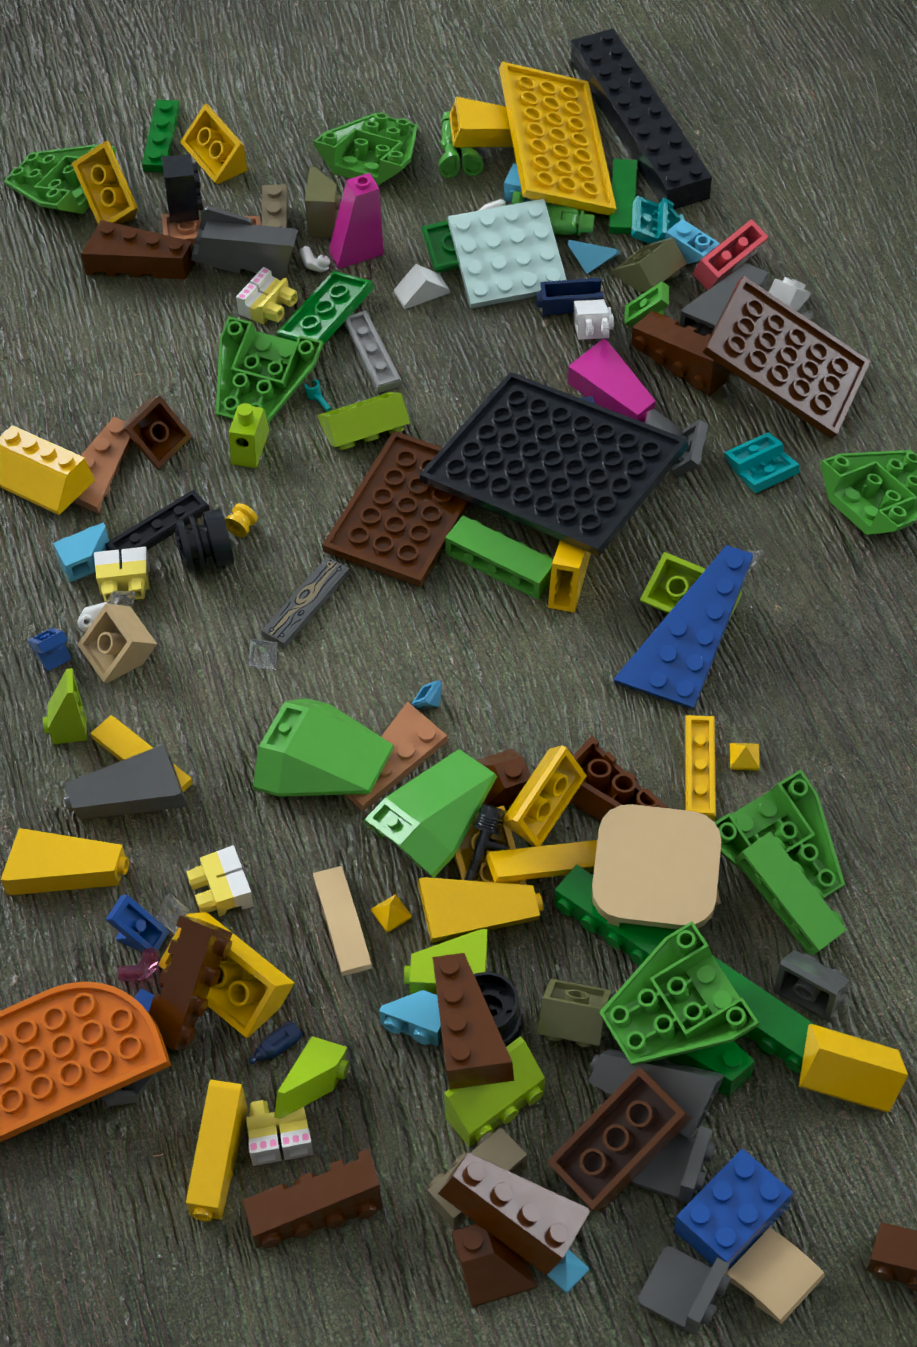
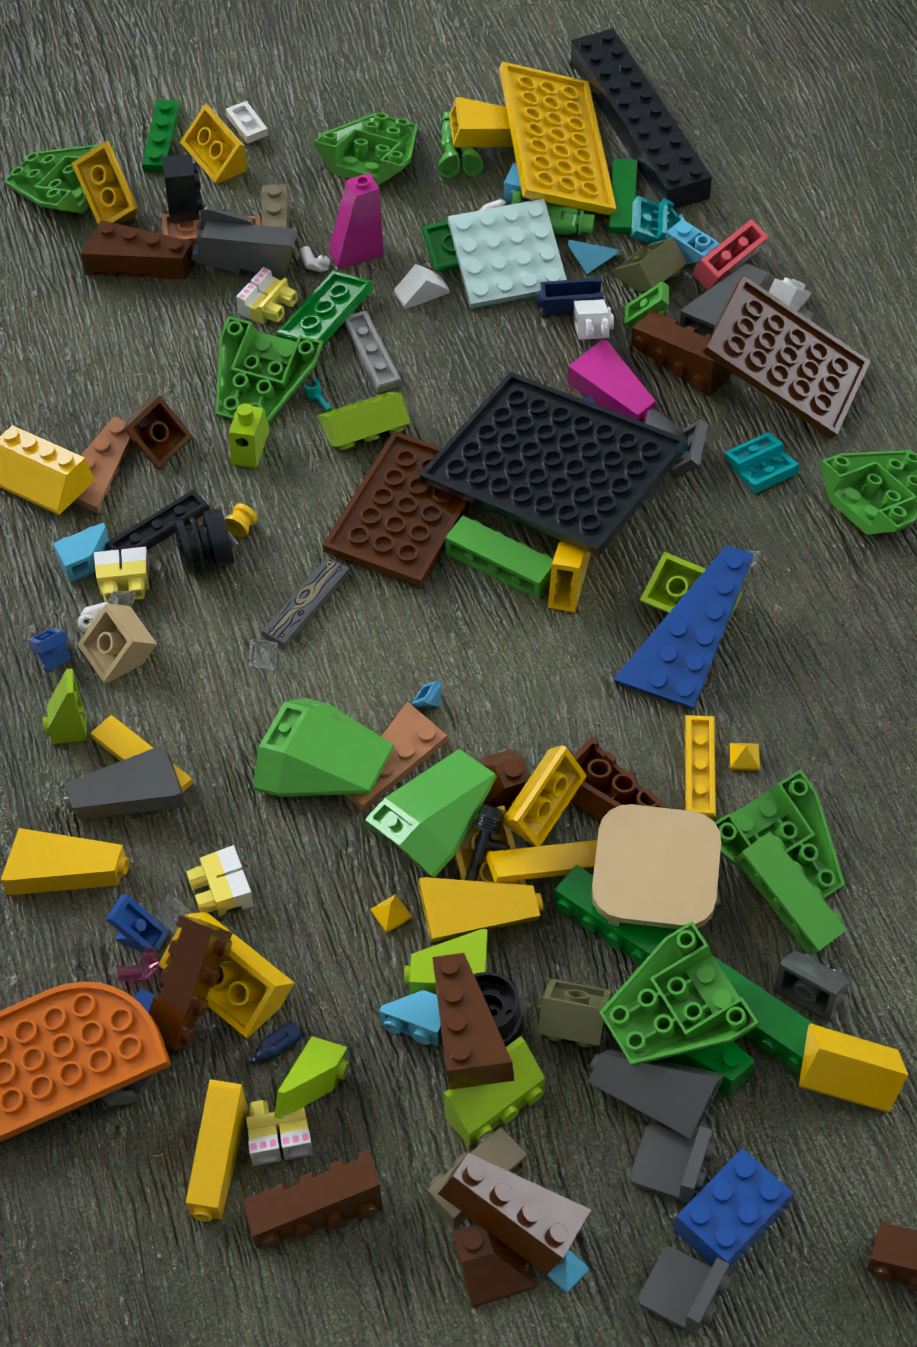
(246, 122): none -> white plate
(321, 204): olive slope -> none
(342, 921): tan slope -> none
(619, 1140): reddish brown brick -> none
(775, 1275): tan slope -> none

